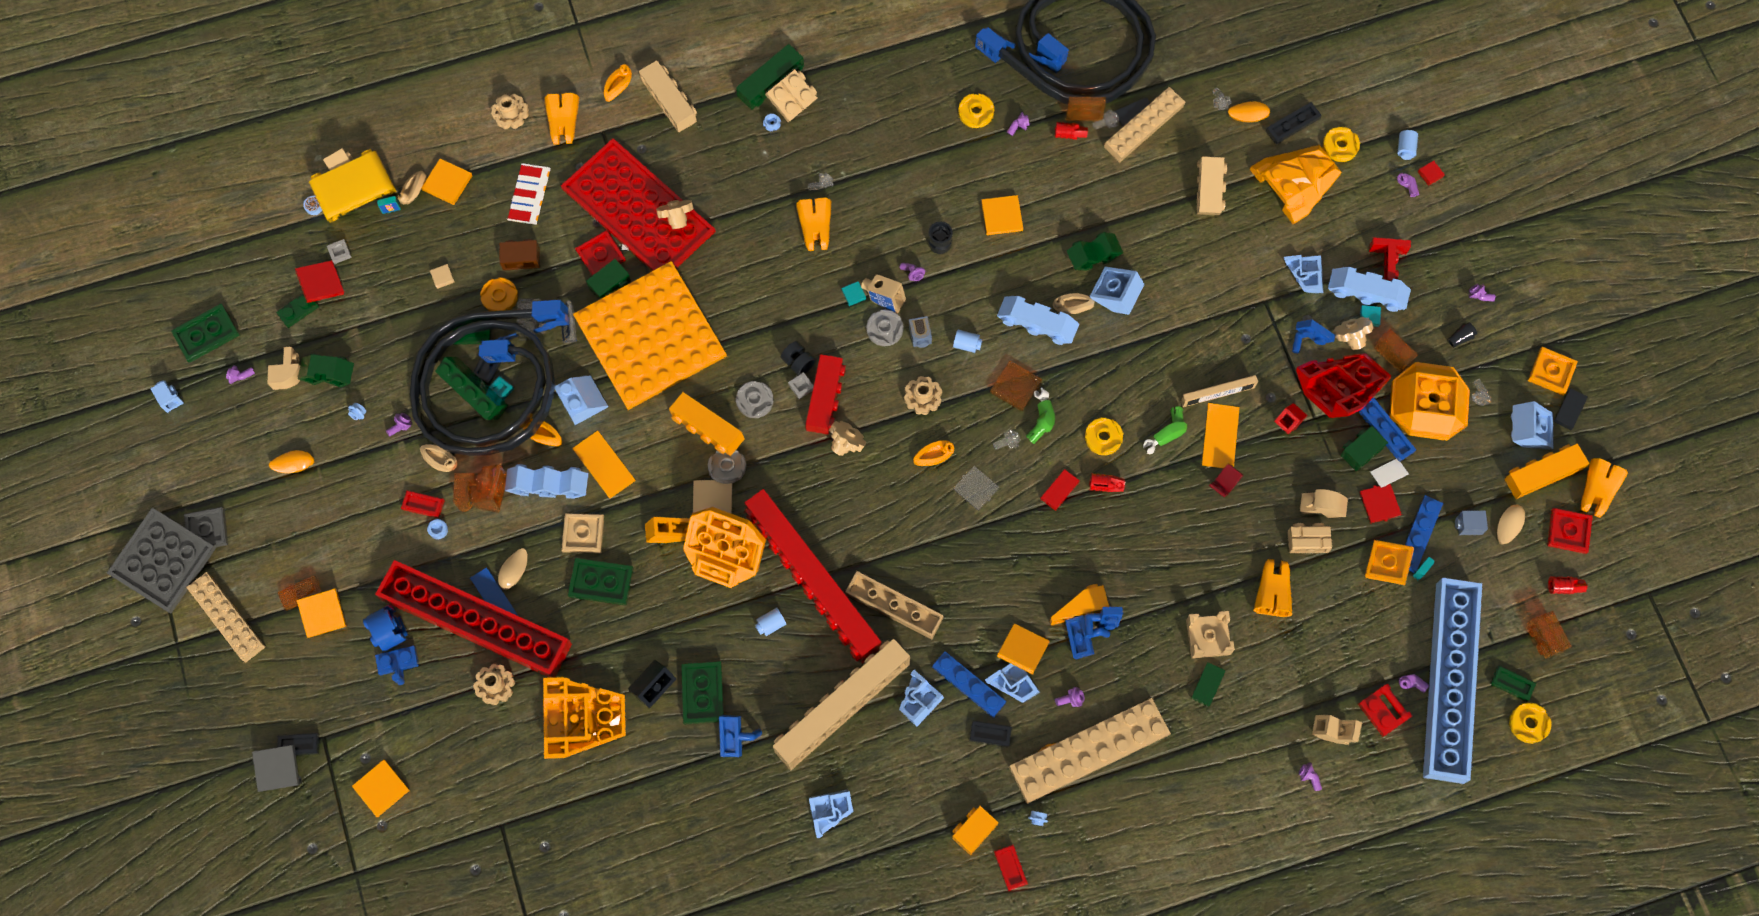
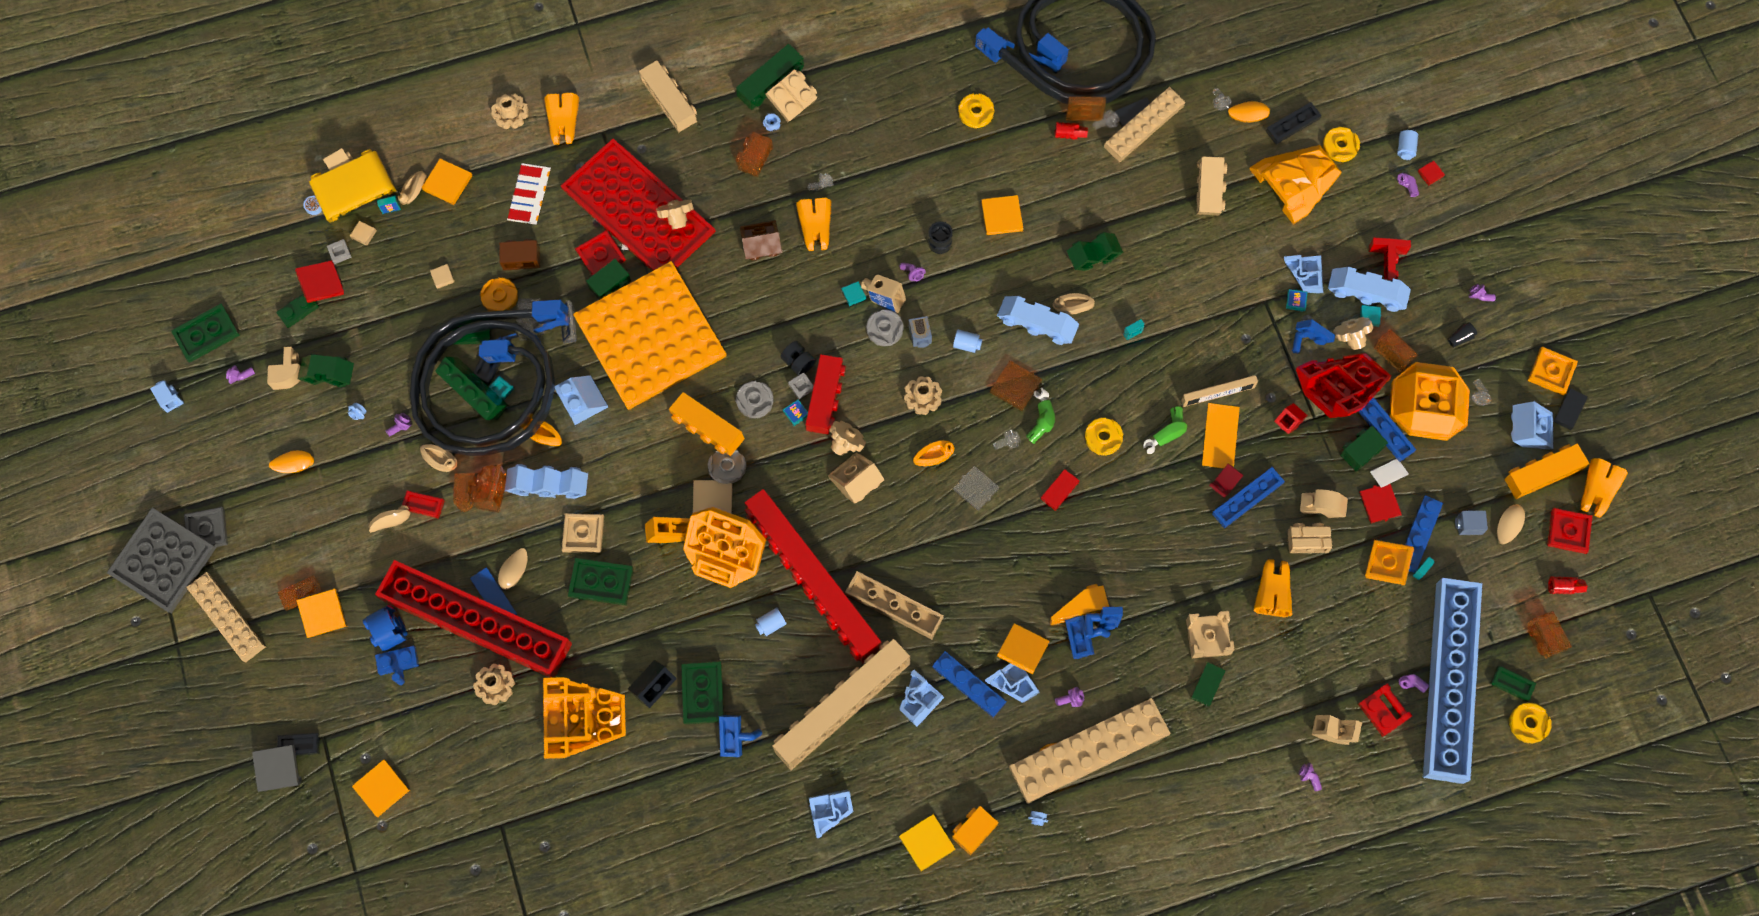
(363, 233): none -> tan tile
(389, 519): none -> tan arm
(437, 529): light blue tile -> none
(603, 464): light orange sticker -> none
(617, 82): light orange arm -> none
(754, 154): none -> clear orange brick
(761, 240): none -> reddish brown slope
(795, 412): none -> tile
(856, 477): none -> tan slope
(927, 842): none -> yellow tile
(990, 734): black tile -> none
(1010, 867): red tile -> none
(1022, 121): medium lavender plate -> none
(1106, 483): red hinge -> none
(1117, 289): light blue slope -> none
(1134, 329): none -> teal tile
(1248, 497): none -> blue plate
(1296, 300): none -> tile

